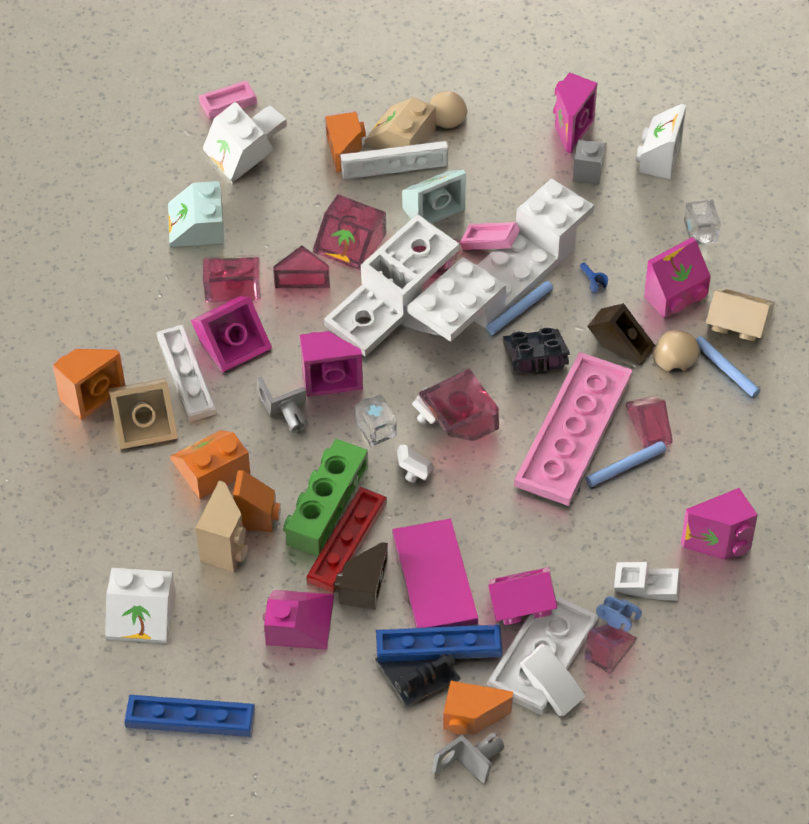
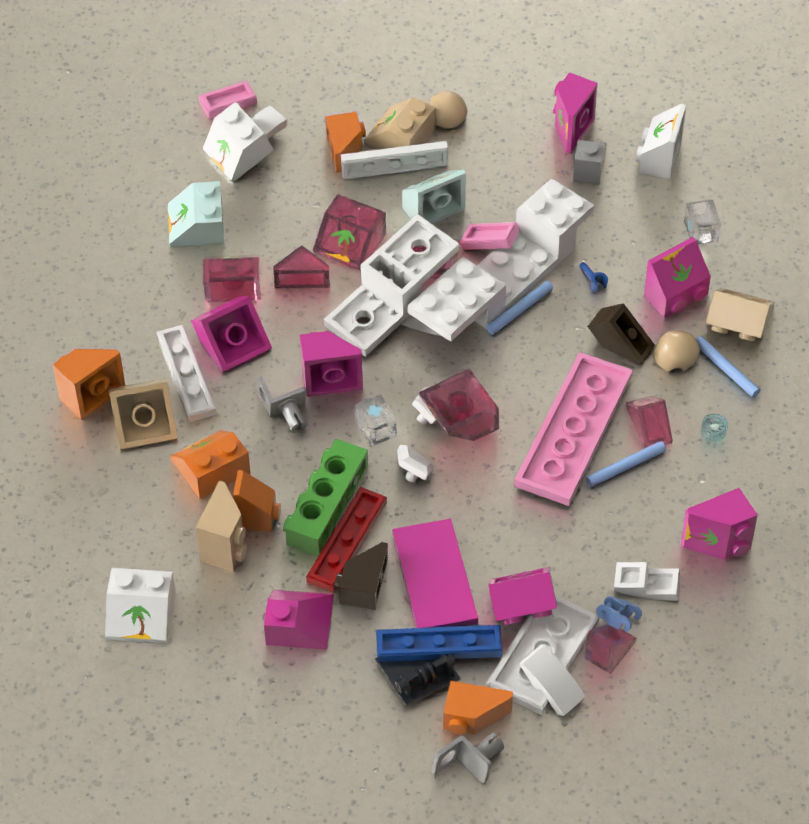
(190, 715): blue tile -> none
(544, 345): black hinge -> none
(714, 435): none -> clear light blue bush

